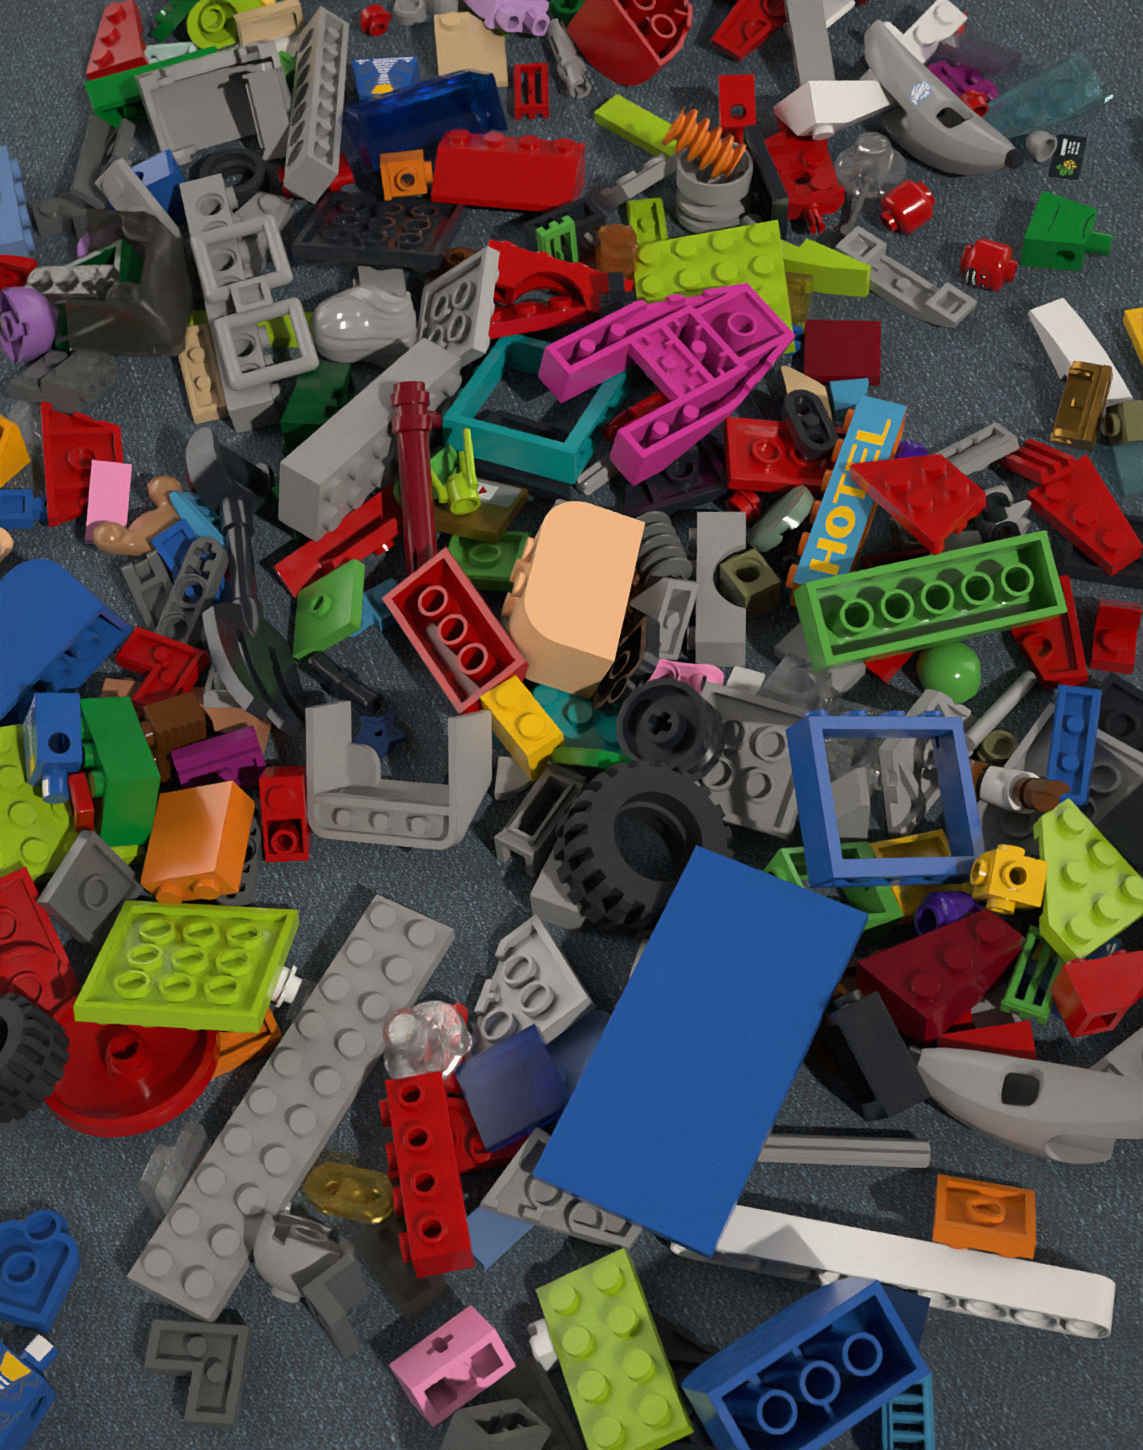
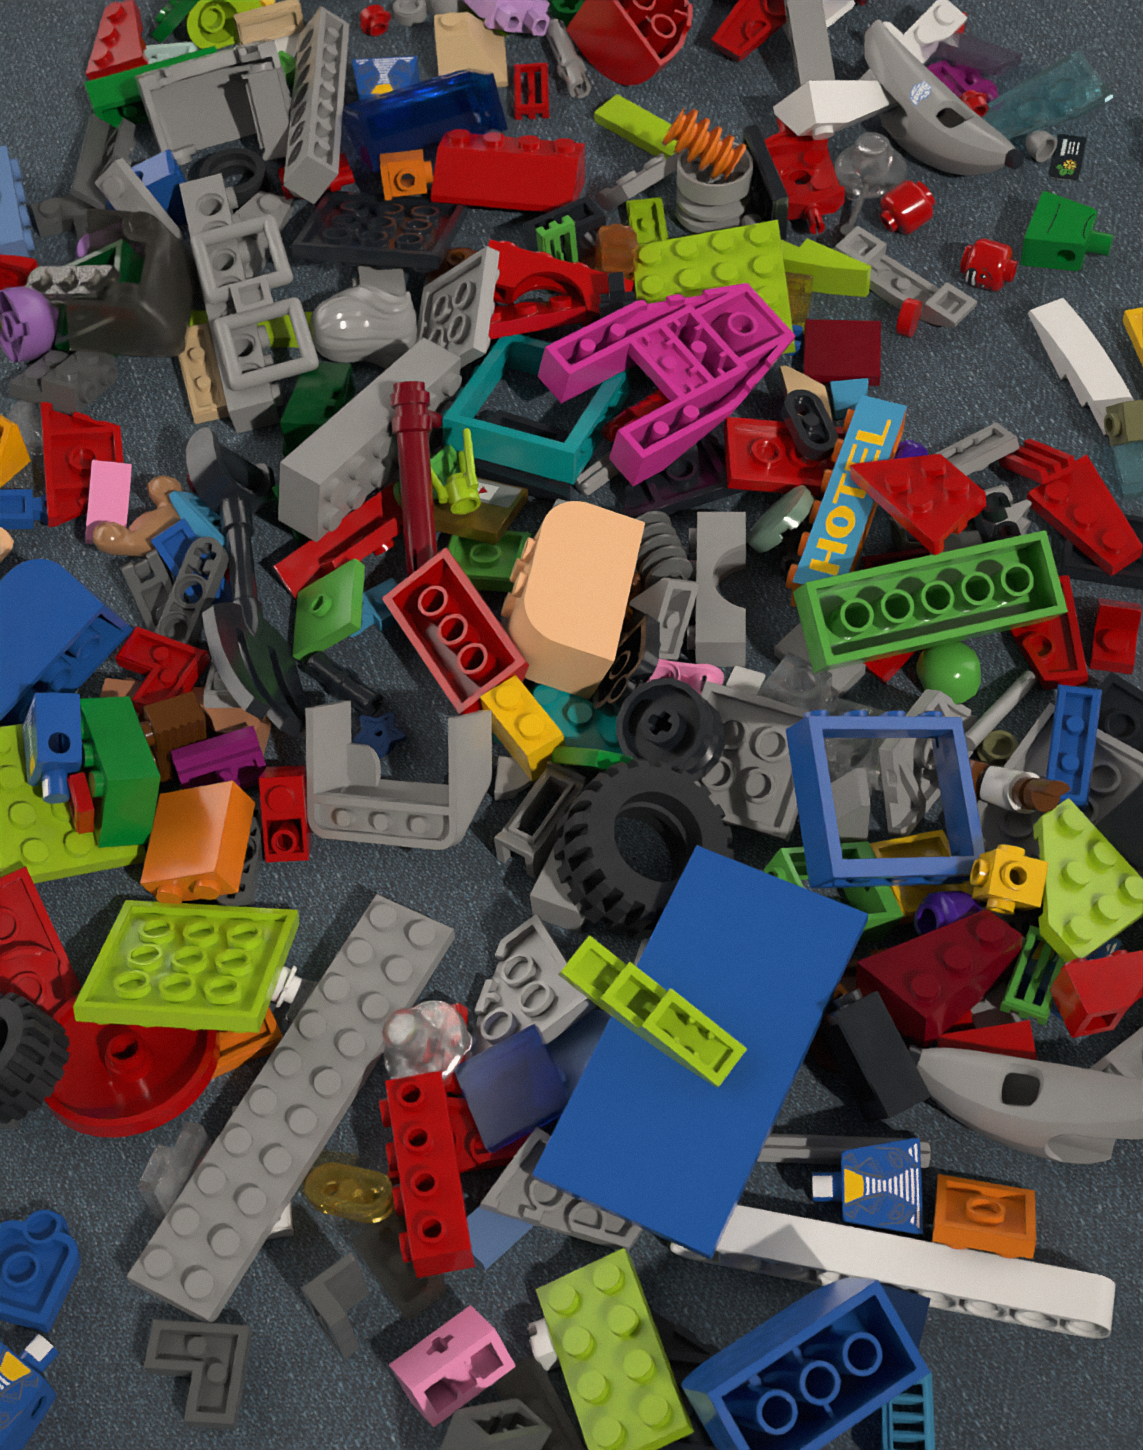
(89, 890): dark grey plate -> none
(294, 1253): light grey cylinder -> none
(652, 1012): none -> lime slope
(736, 91): red torso -> none
(746, 502): red plate -> none
(750, 583): olive brick -> none
(877, 1186): none -> blue torso
(908, 317): none -> red tile
(1082, 405): pearl gold hinge -> none

